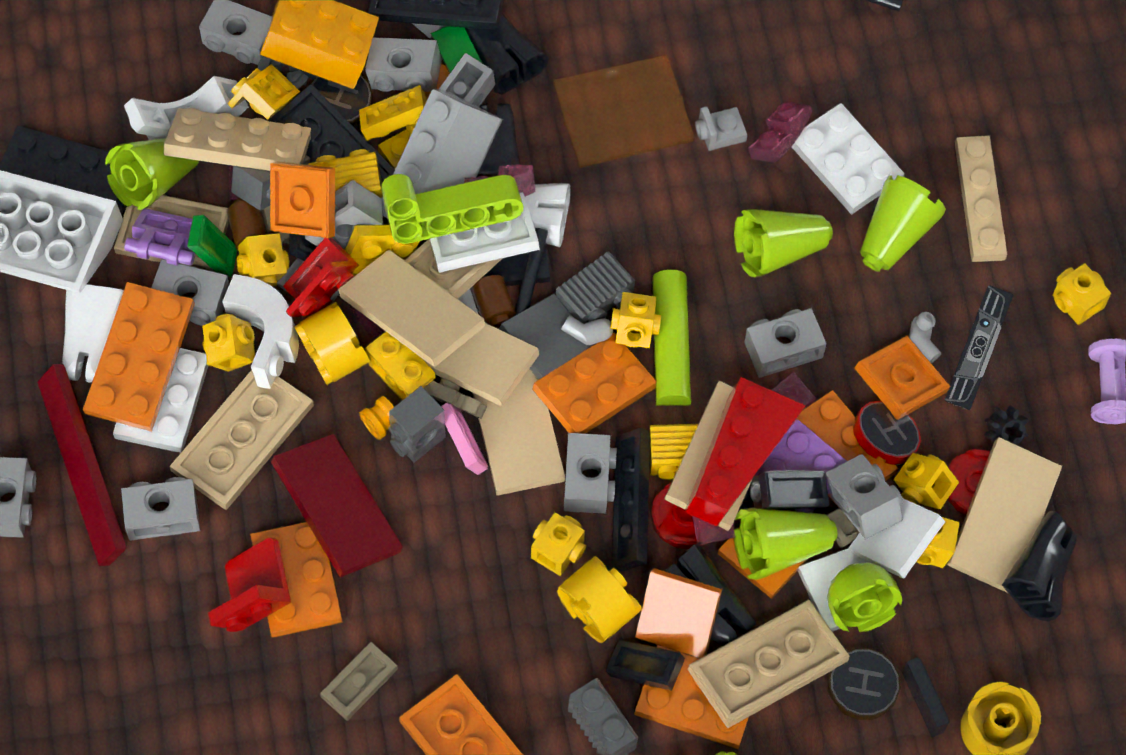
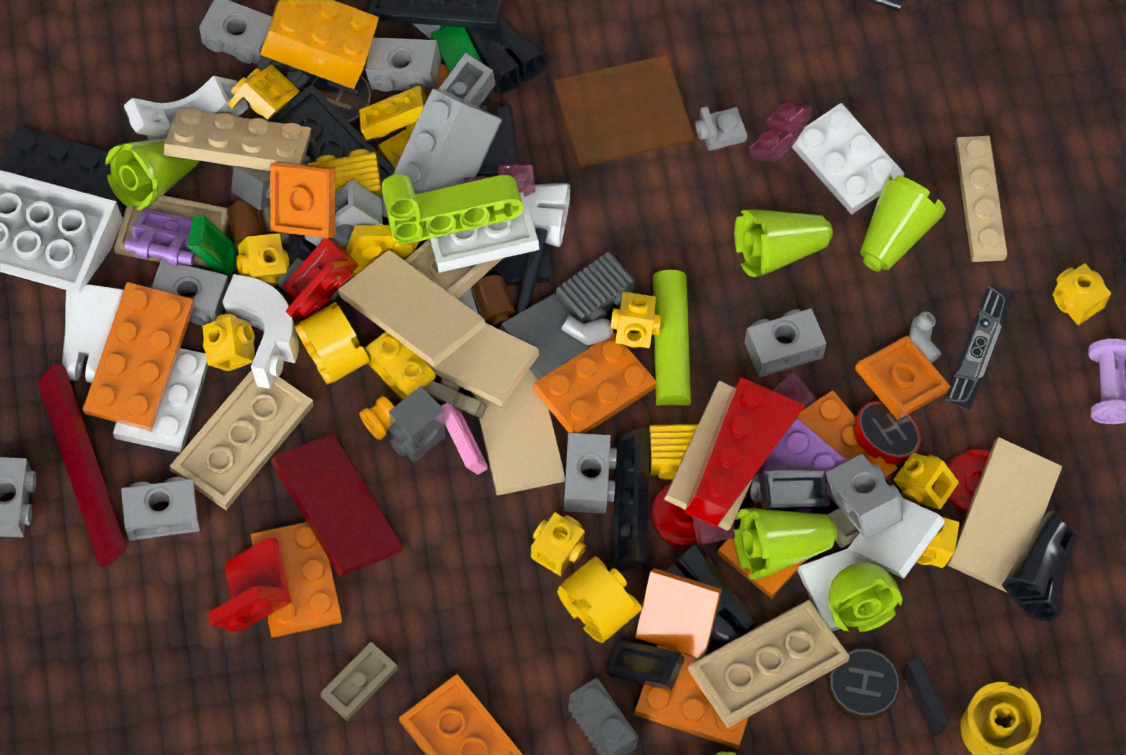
(1012, 420): black gear -> none

